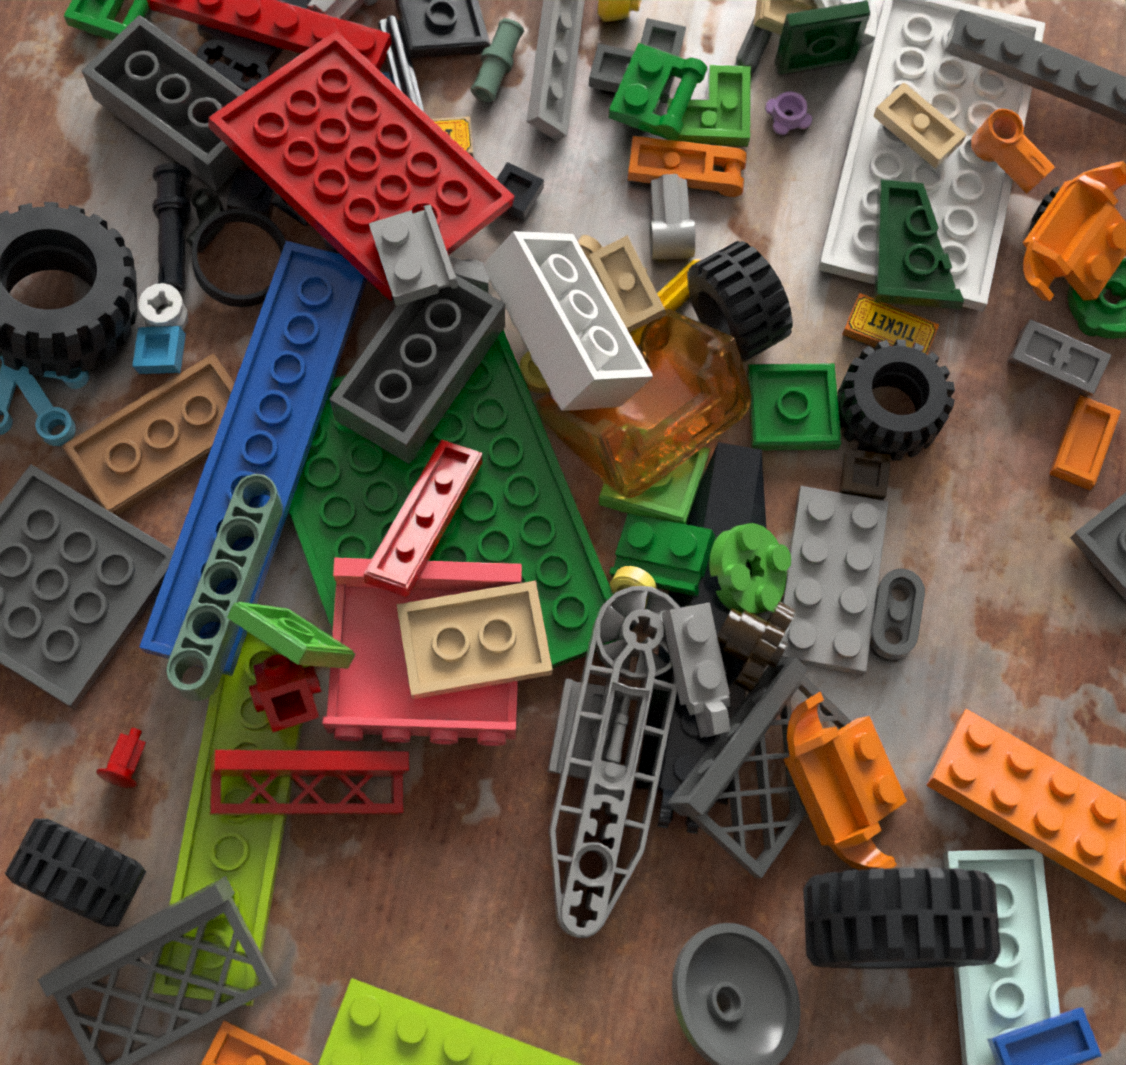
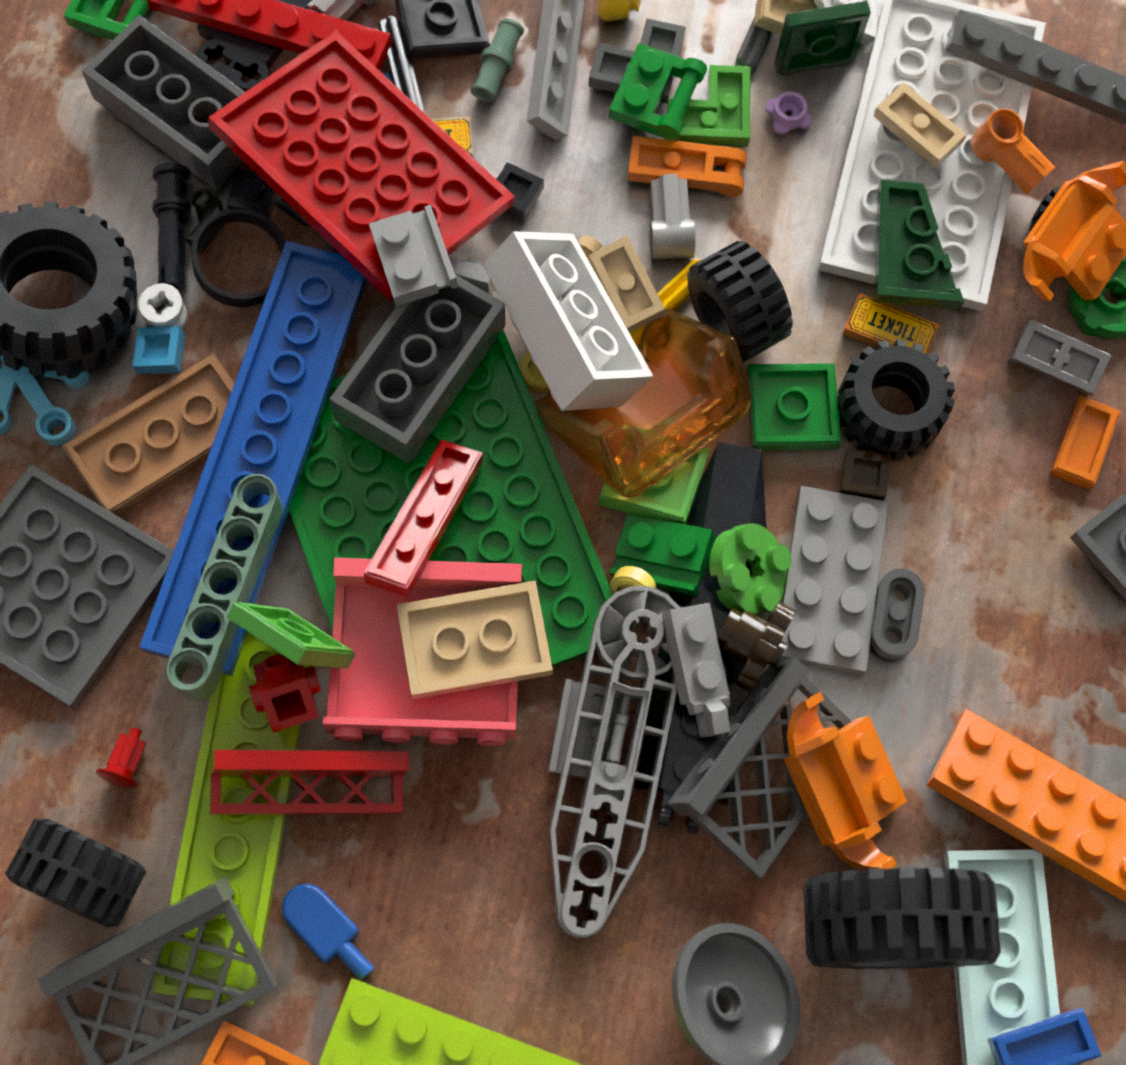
(324, 928): none -> blue piece

